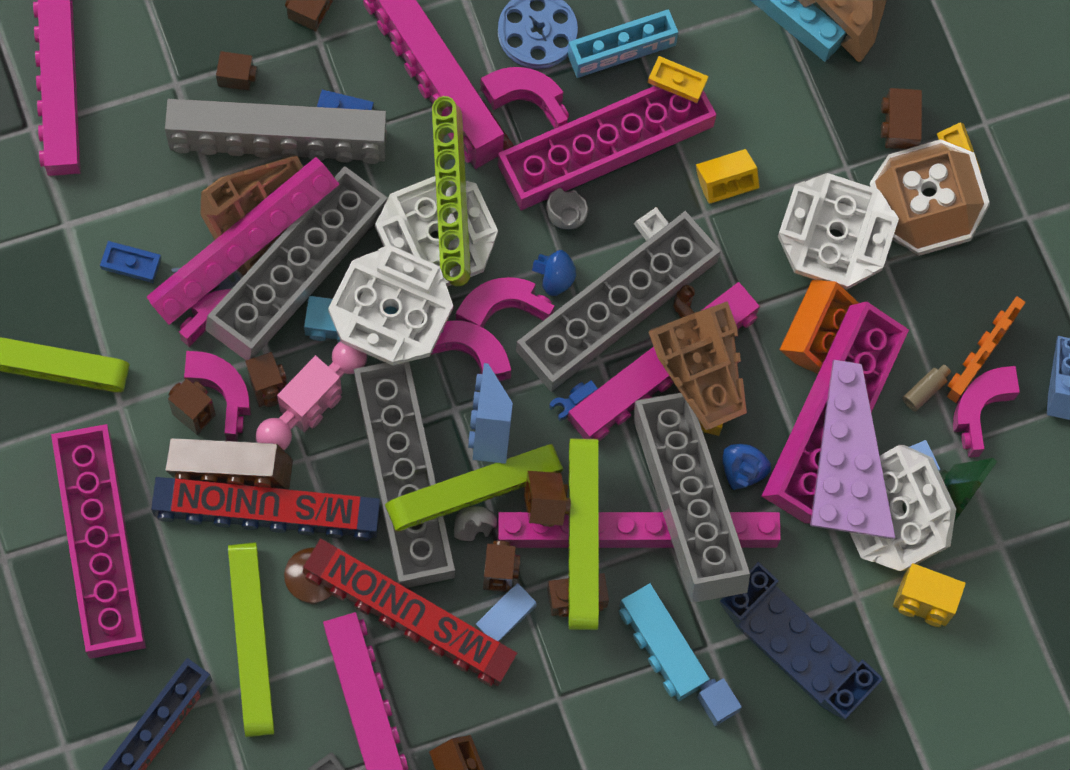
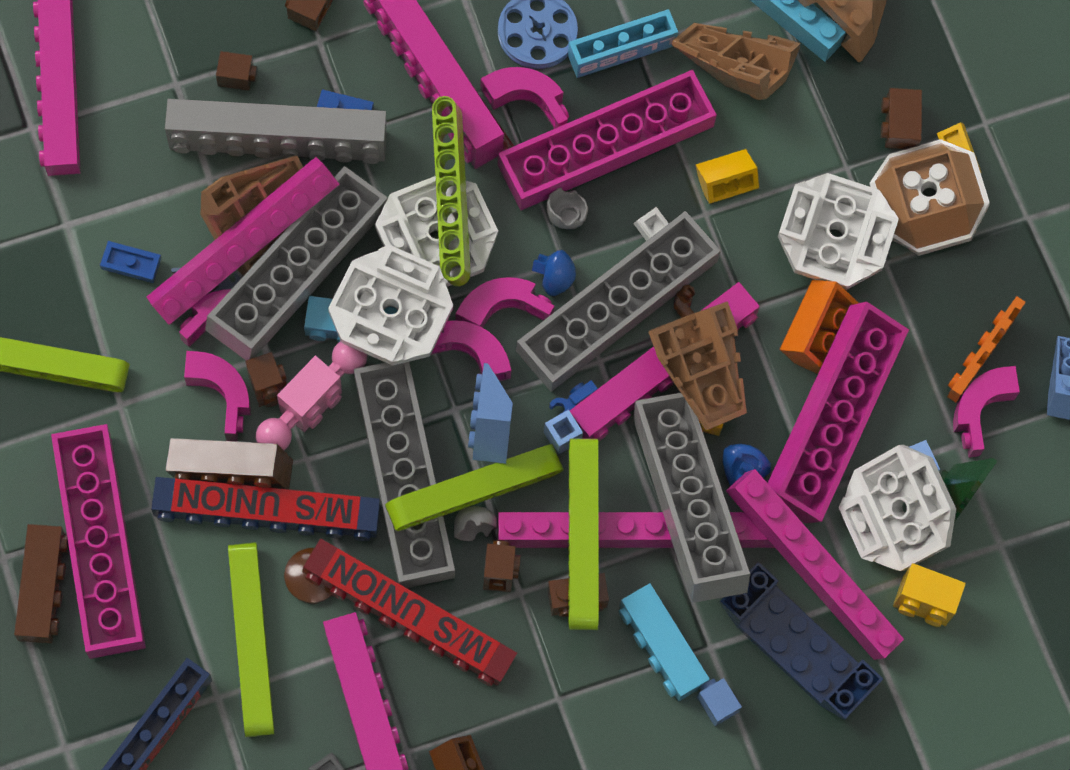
(40, 584): none -> reddish brown brick
(191, 405): reddish brown brick -> none
(507, 613): light blue slope -> none
(546, 498): reddish brown brick -> none
(562, 429): none -> light blue brick
(678, 79): yellow plate -> none
(739, 61): none -> medium nougat wedge
(814, 565): none -> dark pink brick
(850, 475): lavender wing -> none
(926, 388): dark tan cylinder -> none

